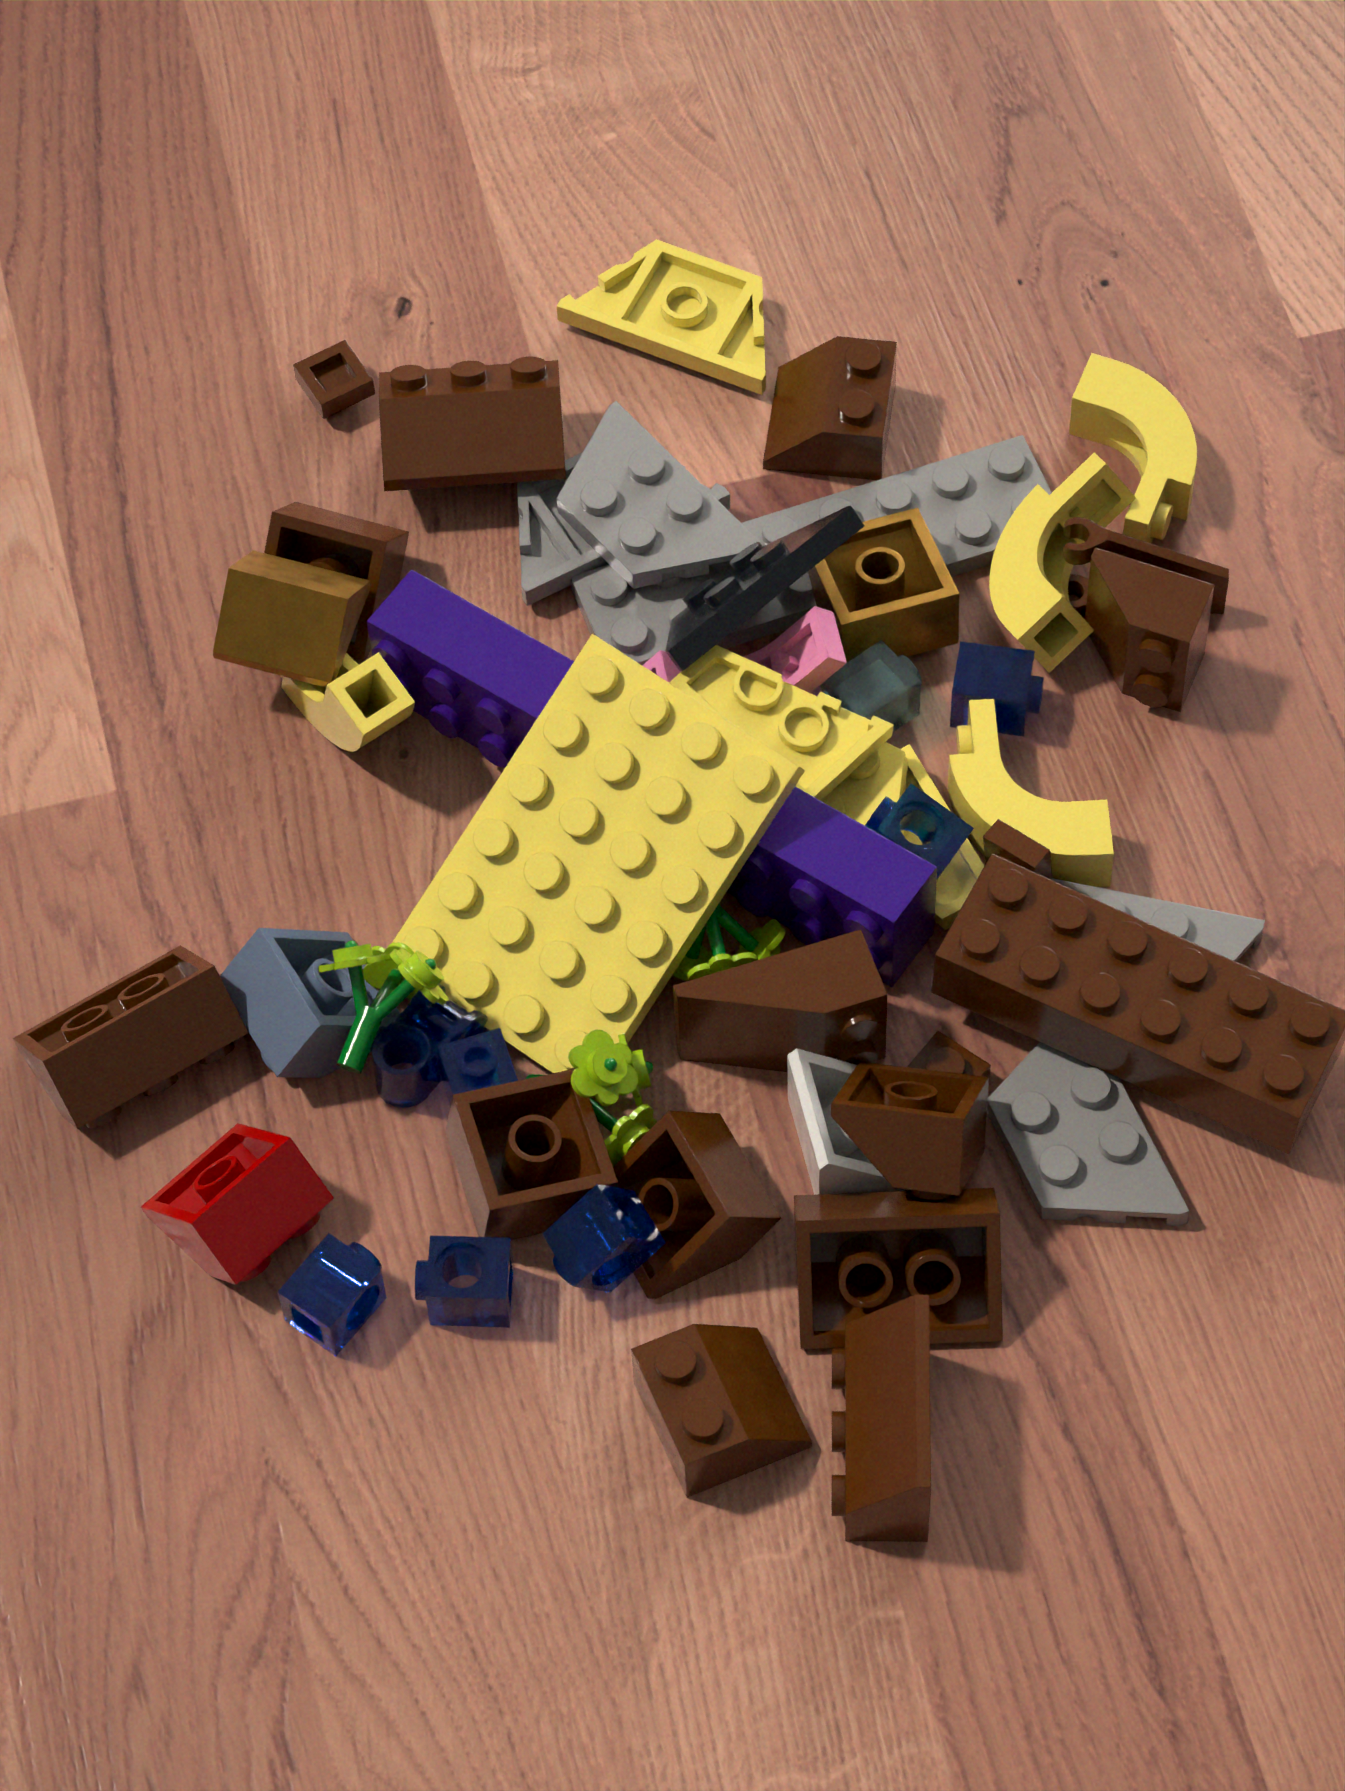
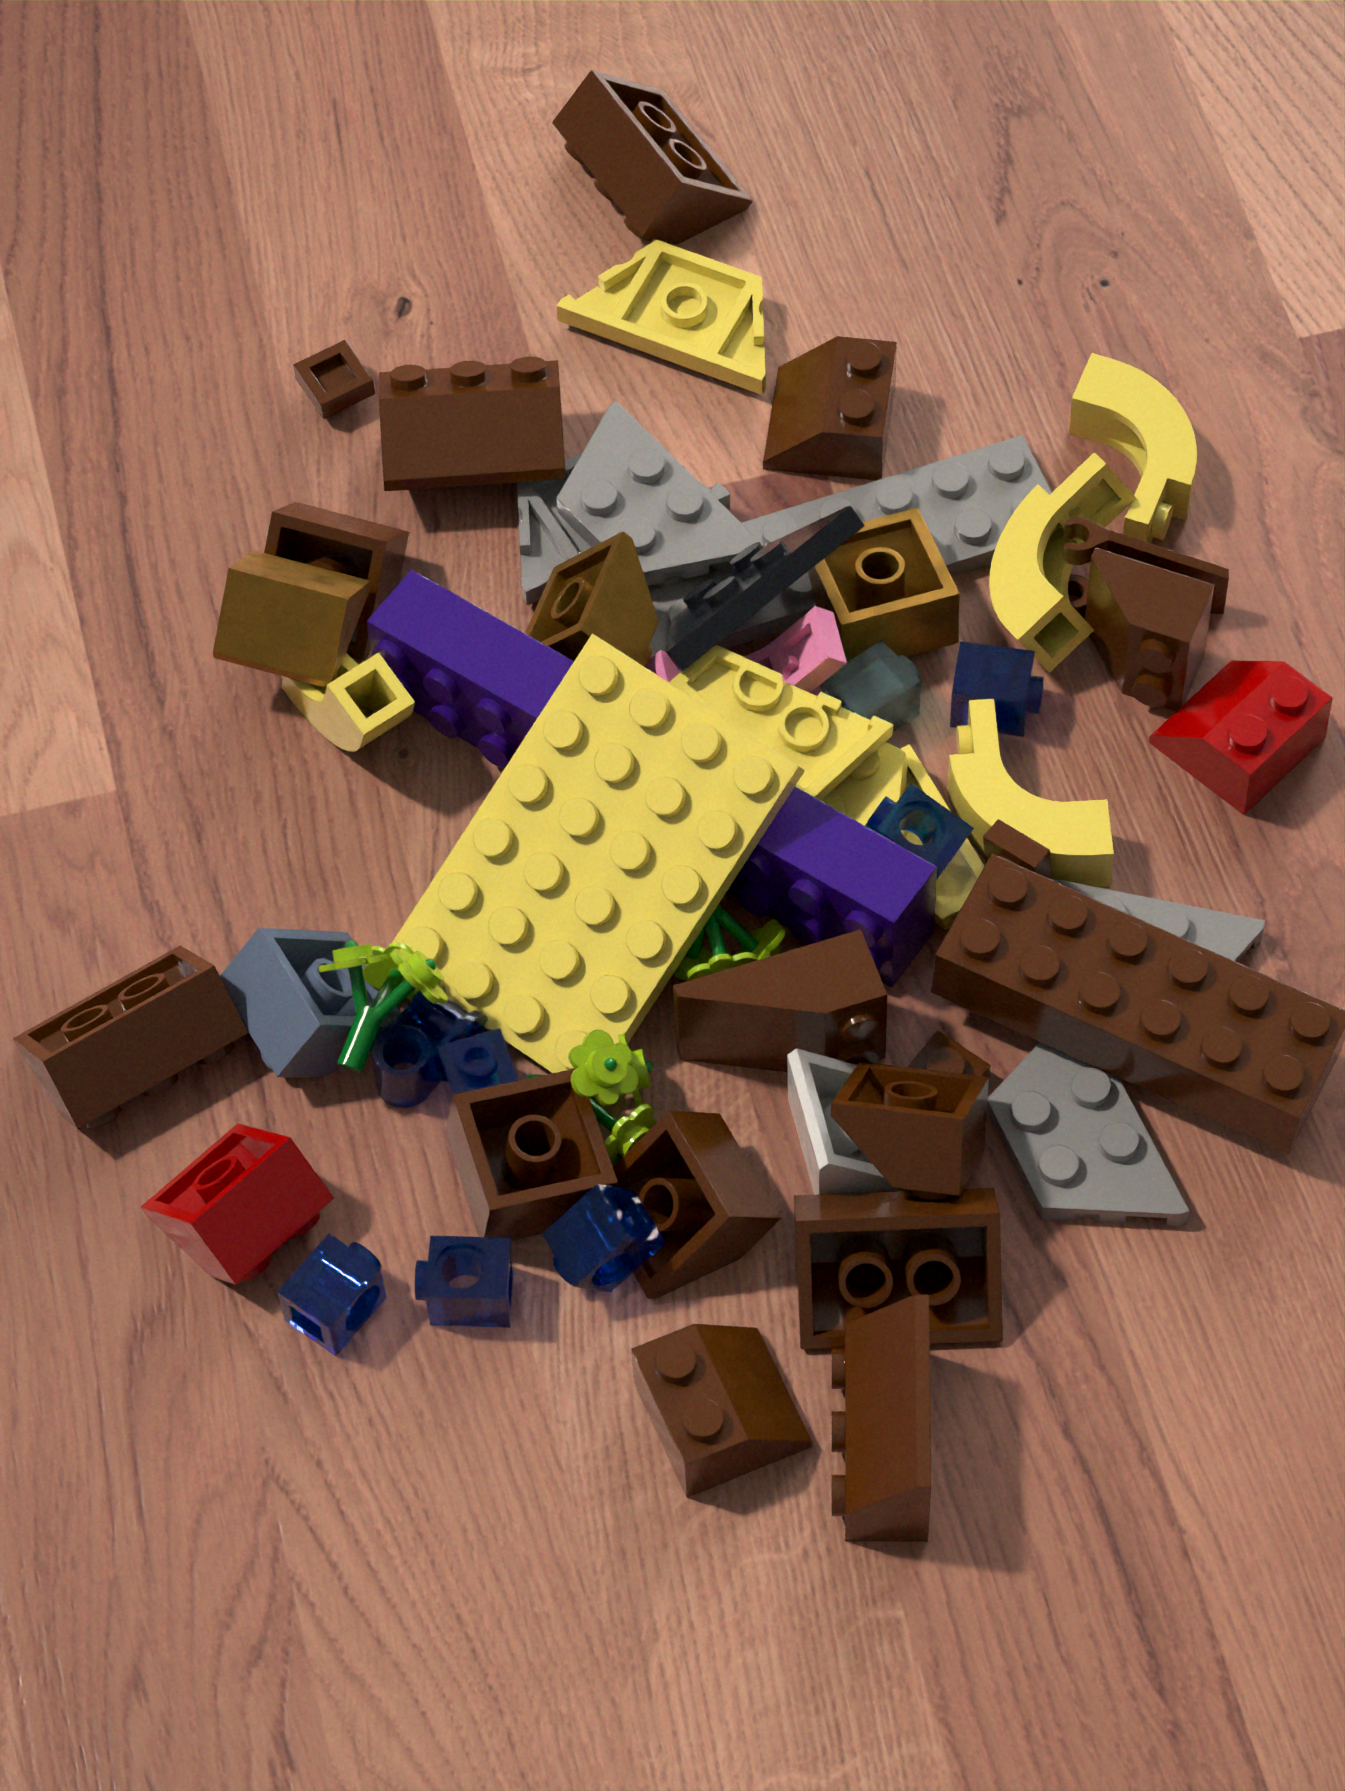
(601, 596): none -> pearl gold slope
(648, 159): none -> reddish brown slope
(1246, 729): none -> red slope

